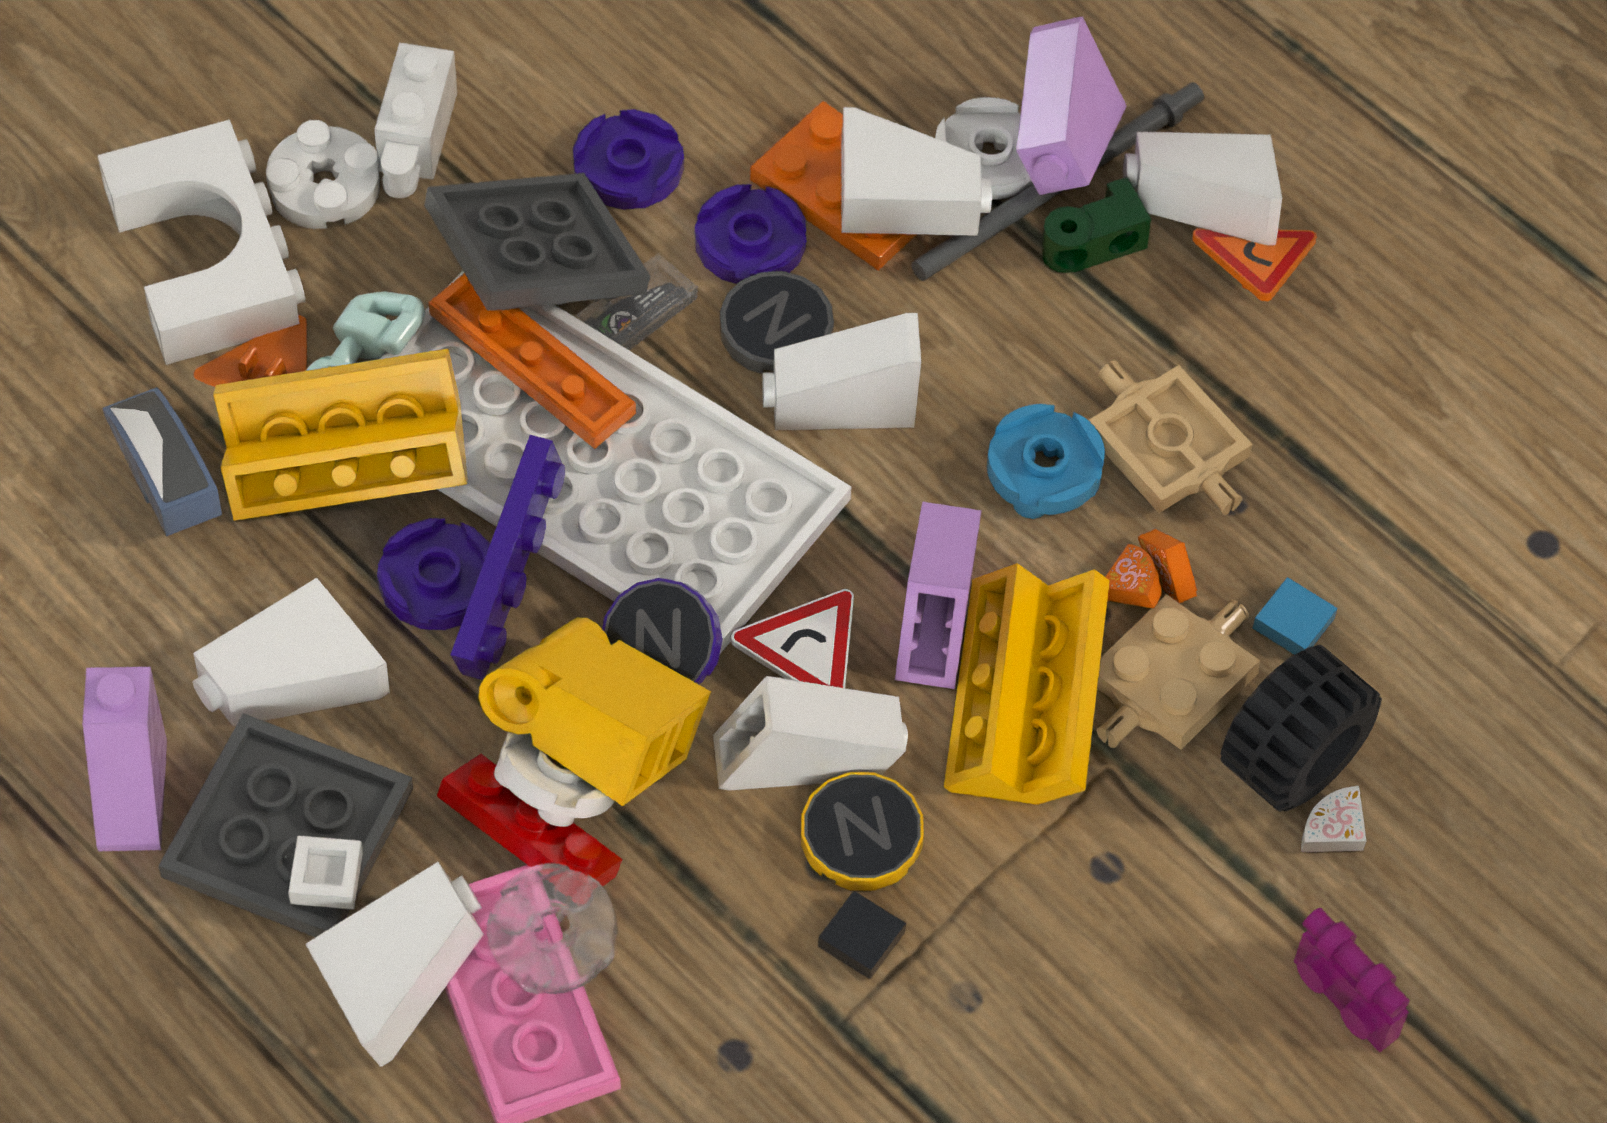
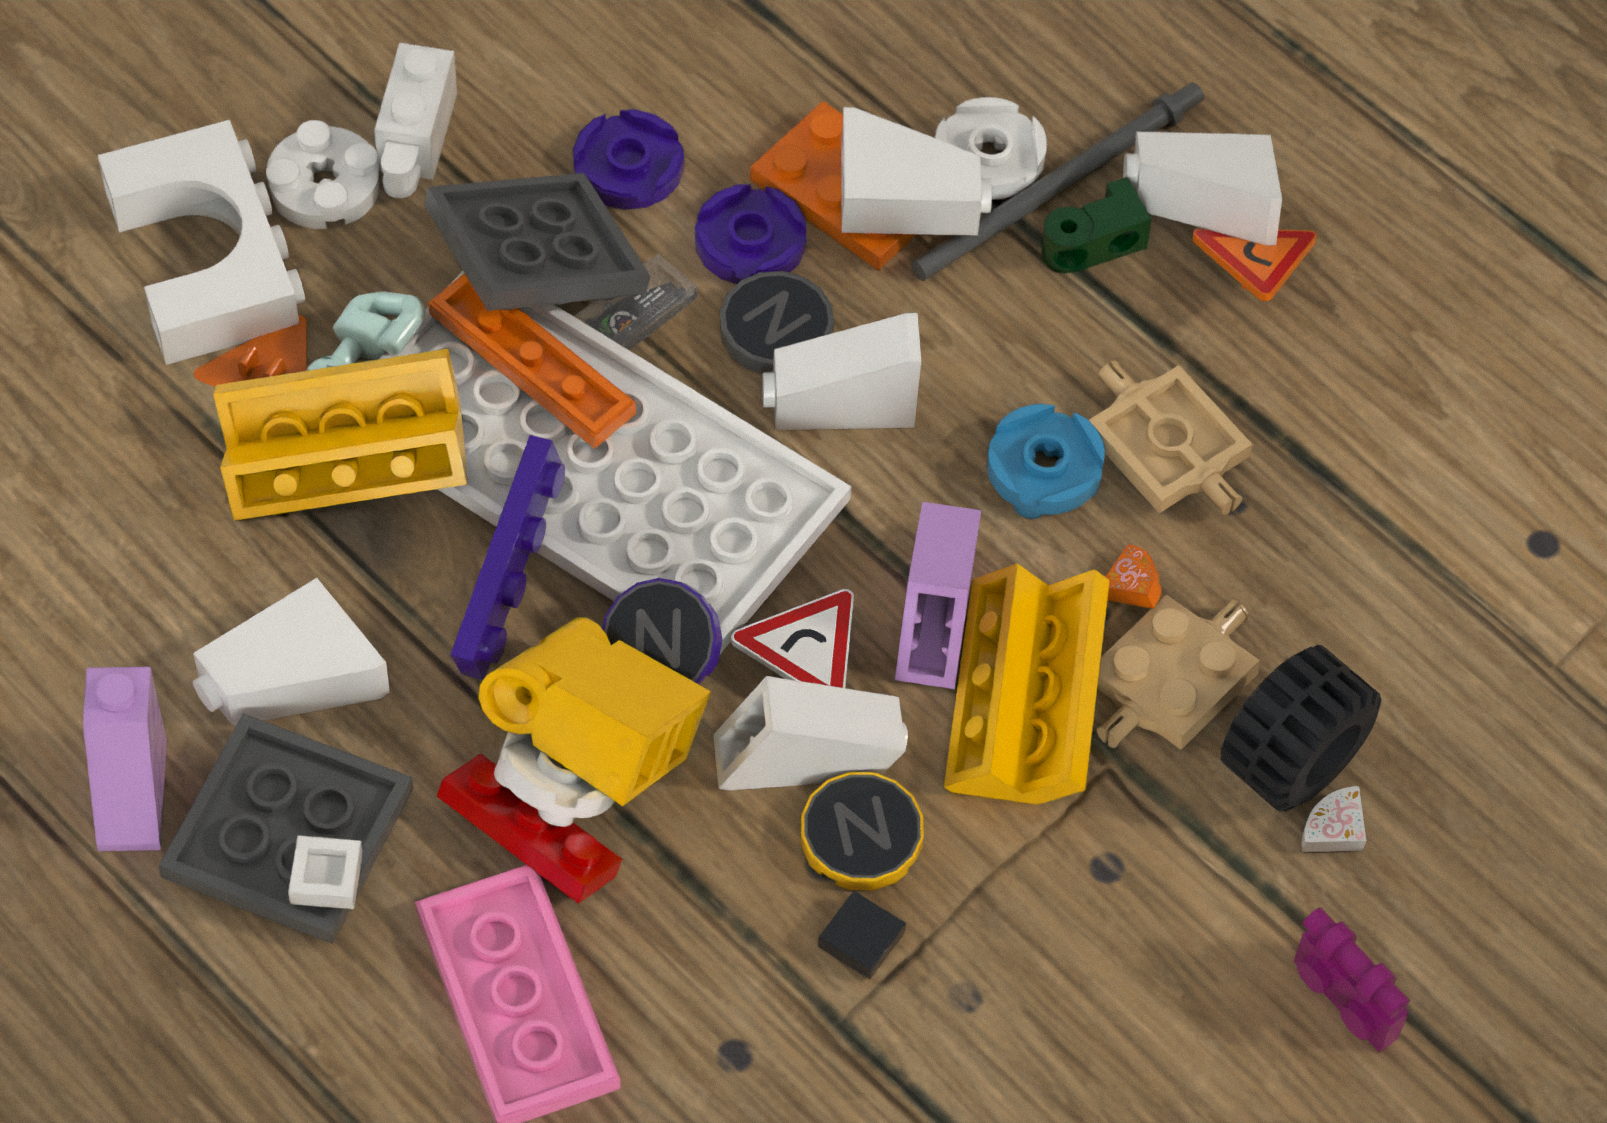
(164, 461): slope -> none
(398, 956): white slope -> none
(431, 572): dark purple tile -> none
(520, 913): clear plate -> none
(1066, 107): lavender slope -> none
(1172, 564): orange tile -> none
(1294, 617): dark azure tile -> none

